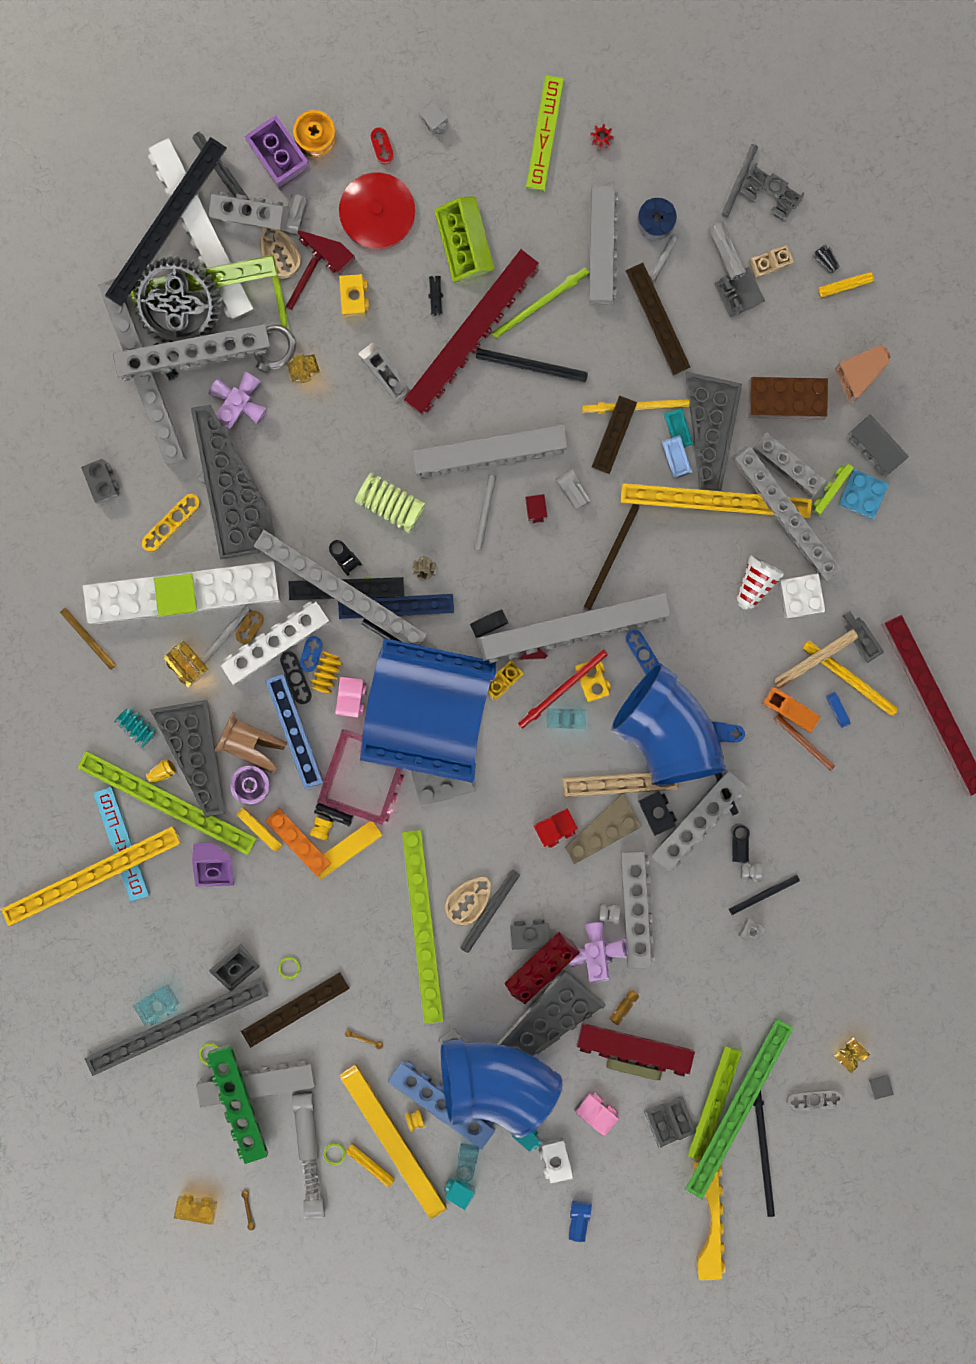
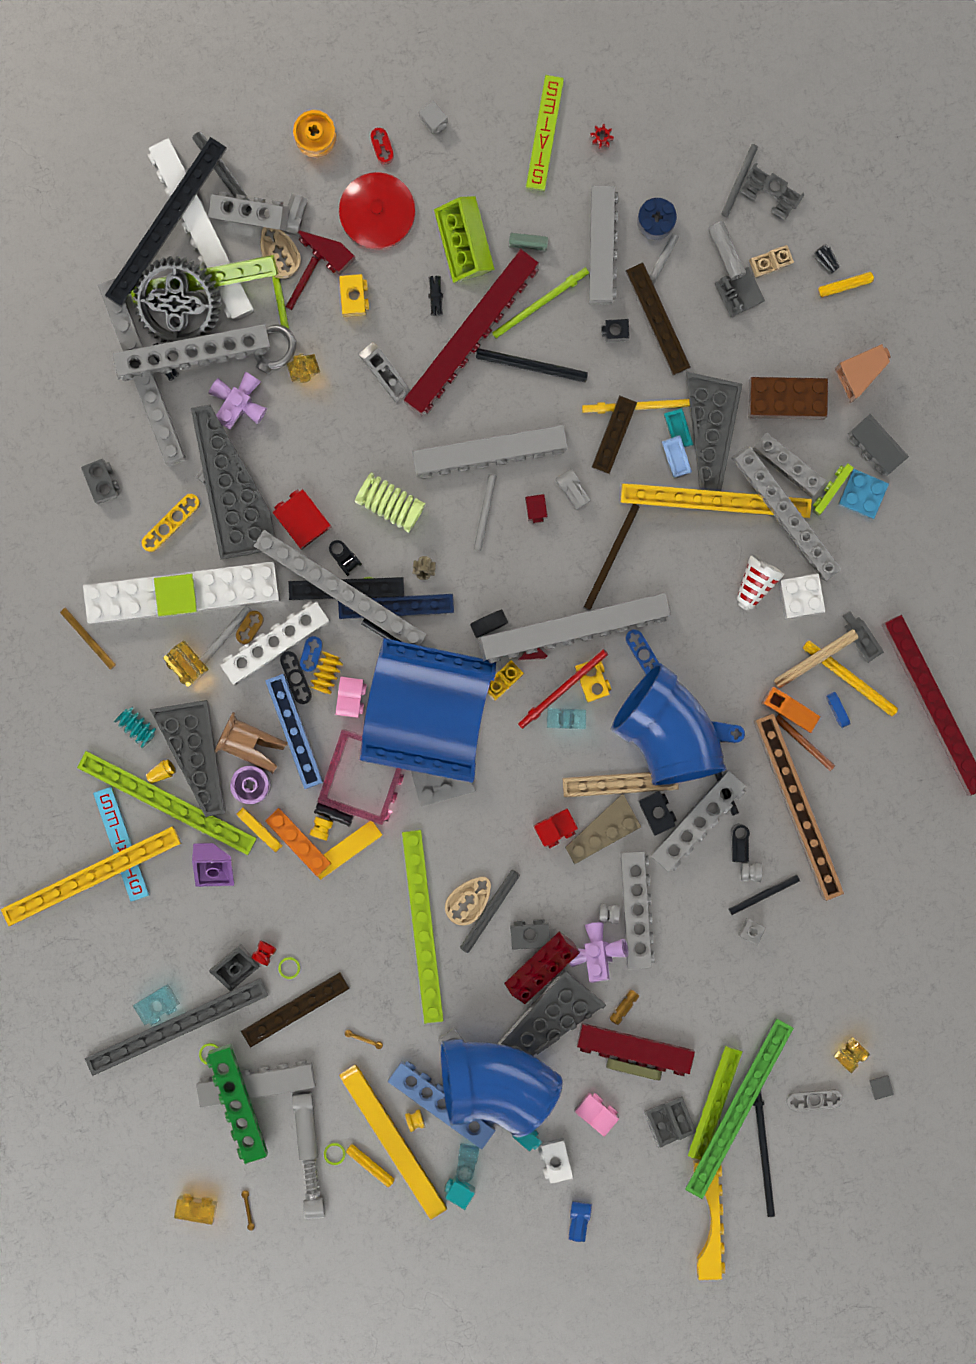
(262, 957): none -> red wheel
(277, 151): medium lavender brick -> none
(301, 518): none -> red brick
(527, 241): none -> sand green slope
(622, 324): none -> black brick
(798, 807): none -> medium nougat brick

